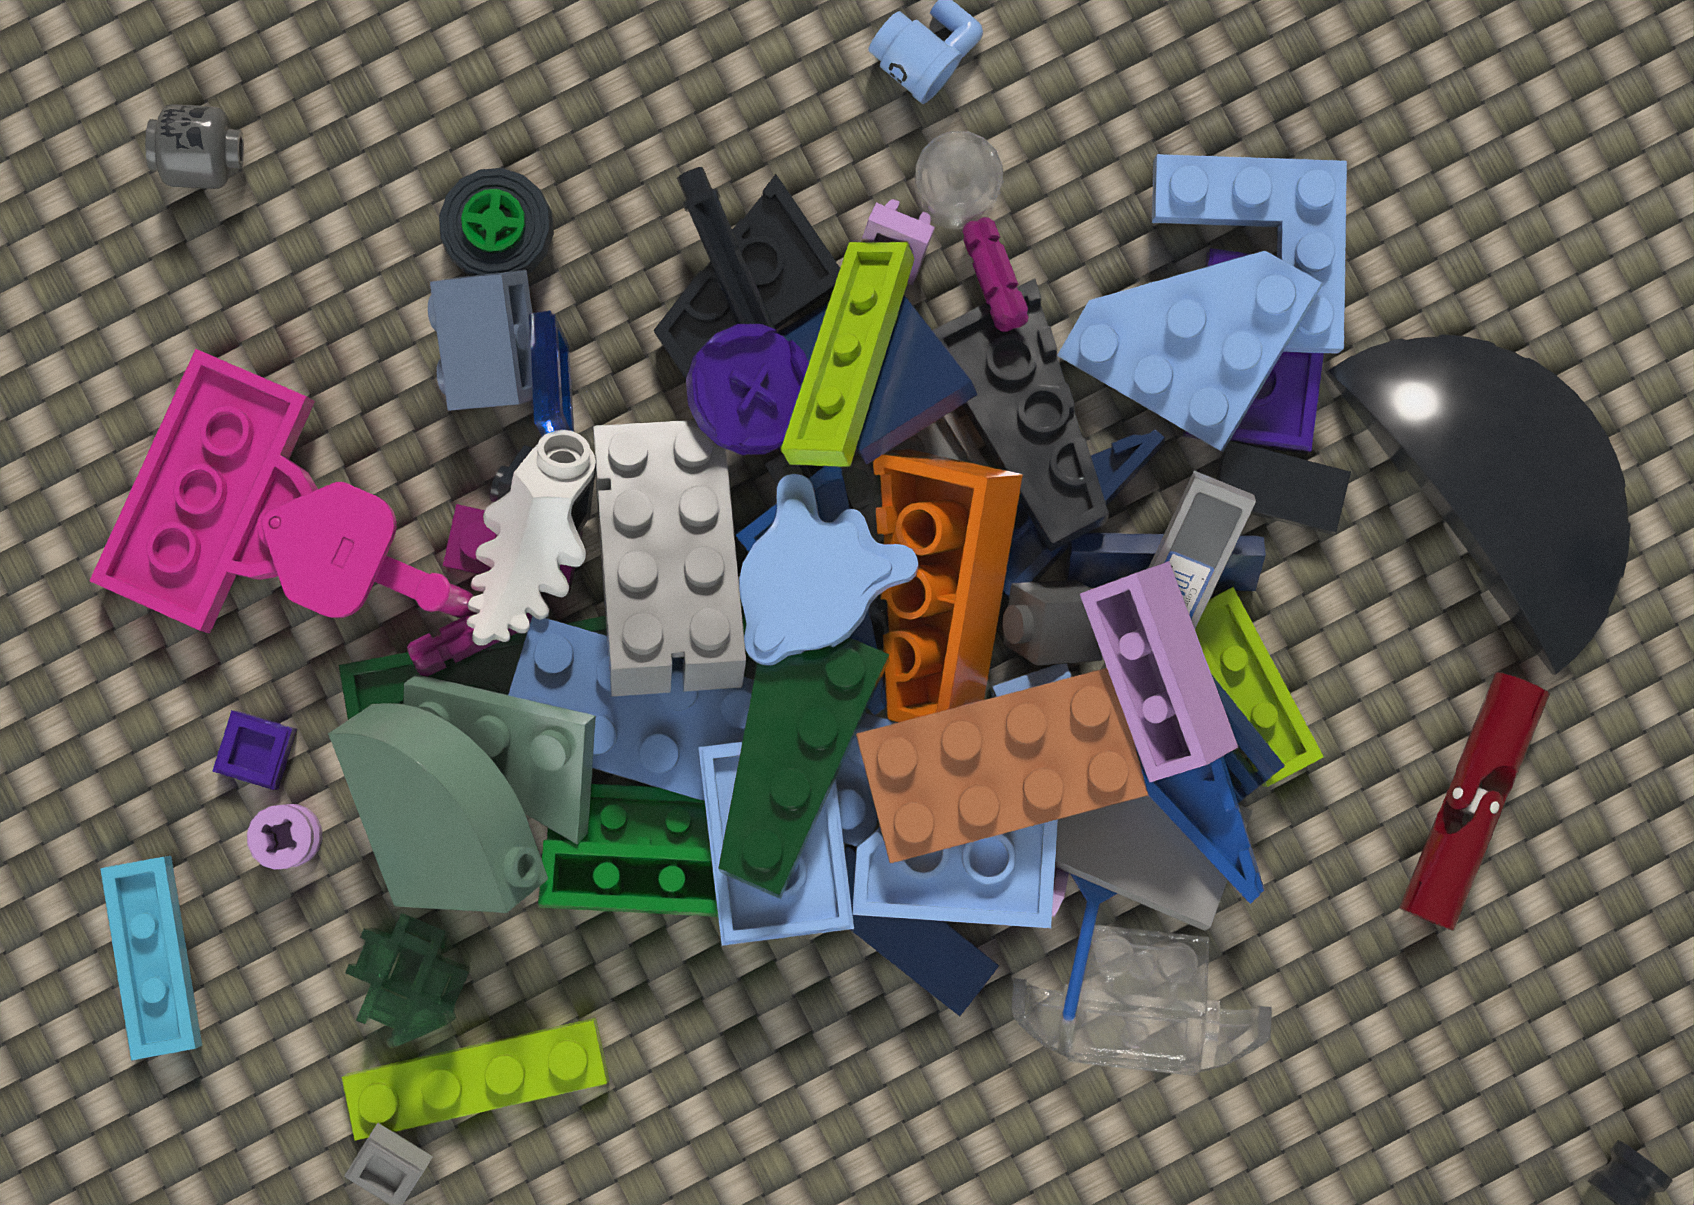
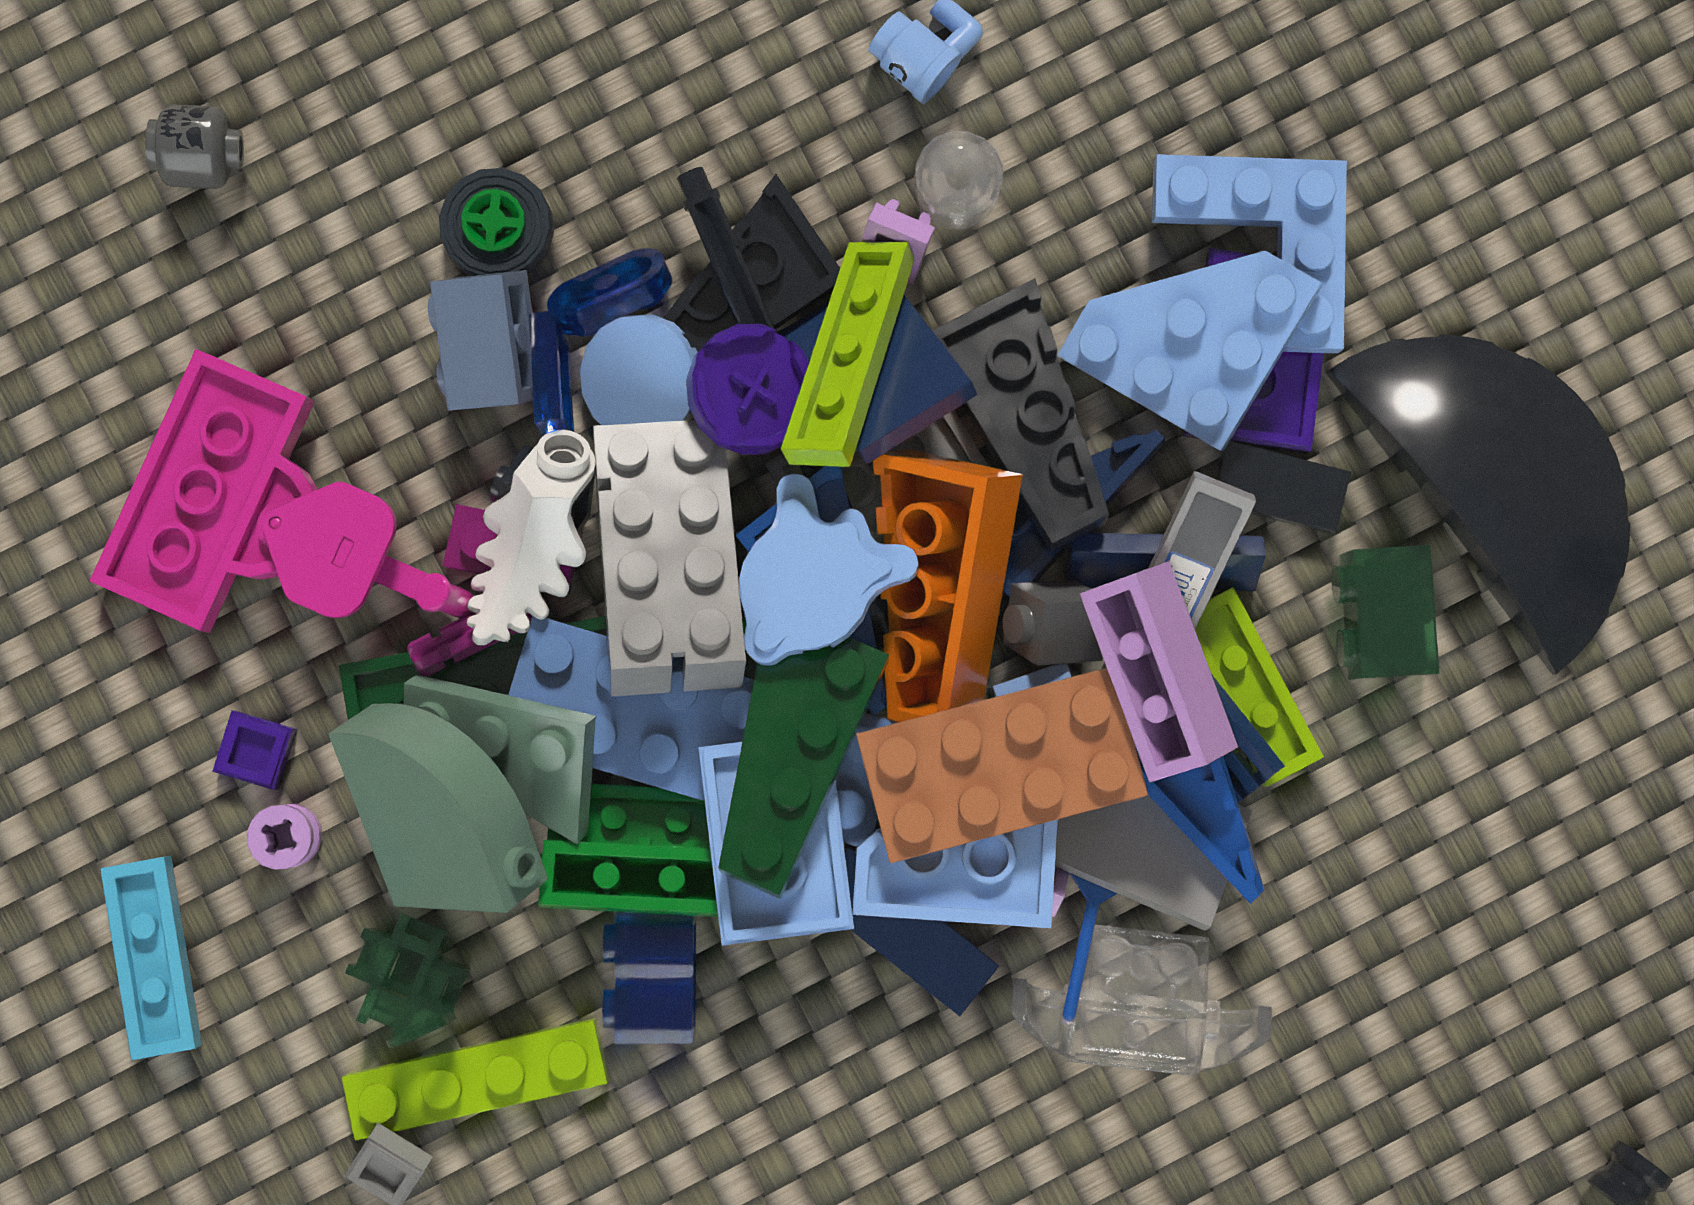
(610, 291): none -> clear blue plate
(637, 371): none -> light blue tile
(652, 978): none -> clear blue brick
(995, 274): magenta axle -> none
(1386, 612): none -> clear green brick
(1491, 755): dark red piece -> none

